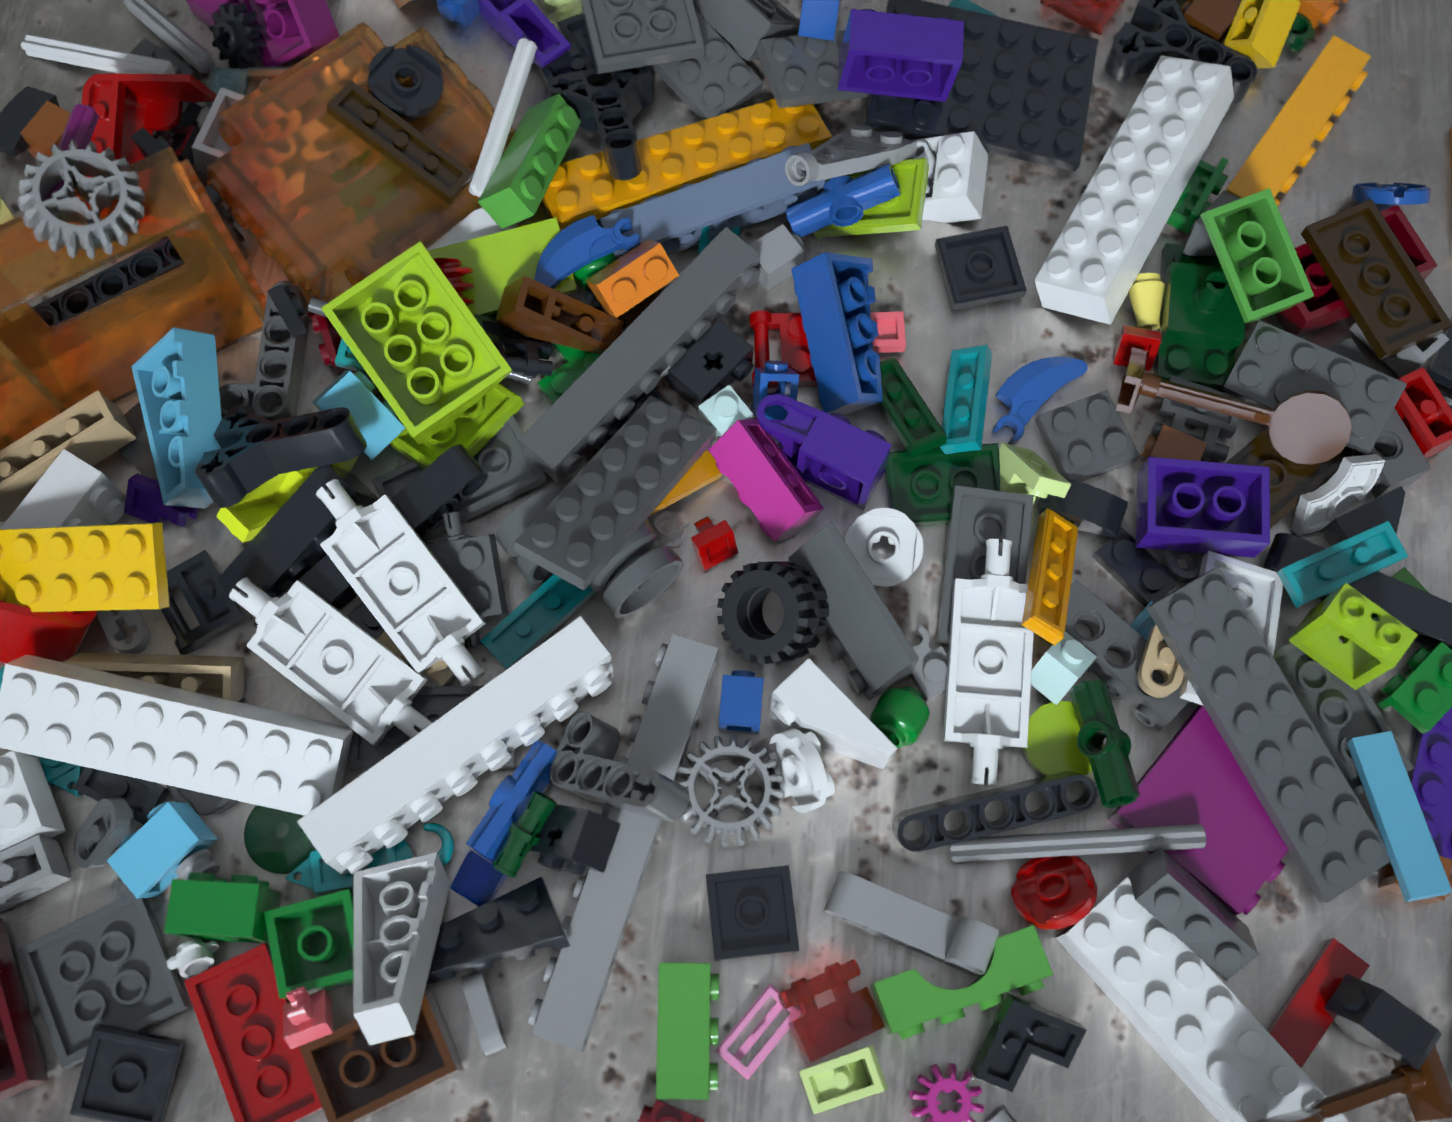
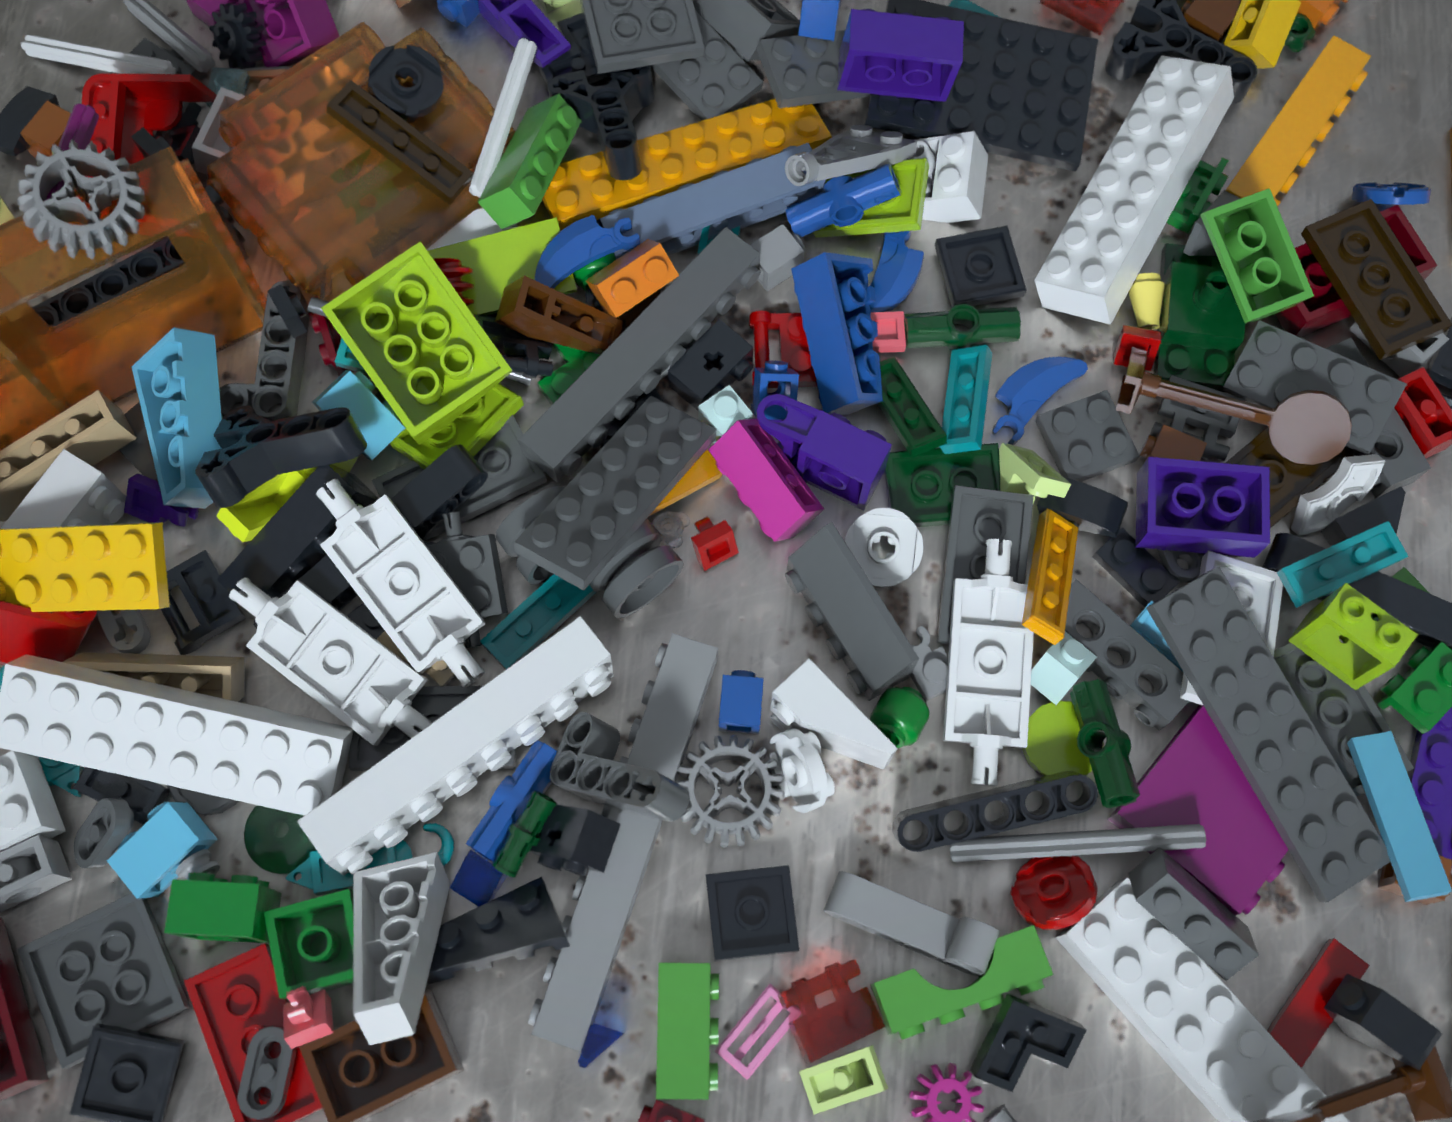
(193, 957): white plate -> none
(264, 1071): none -> dark grey plate
(484, 1012): light grey beam -> none
(597, 1043): none -> clear blue slope
(744, 616): black tyre -> none
(896, 272): none -> blue piece
(984, 326): none -> dark green piece
(1159, 658): tan plate -> none

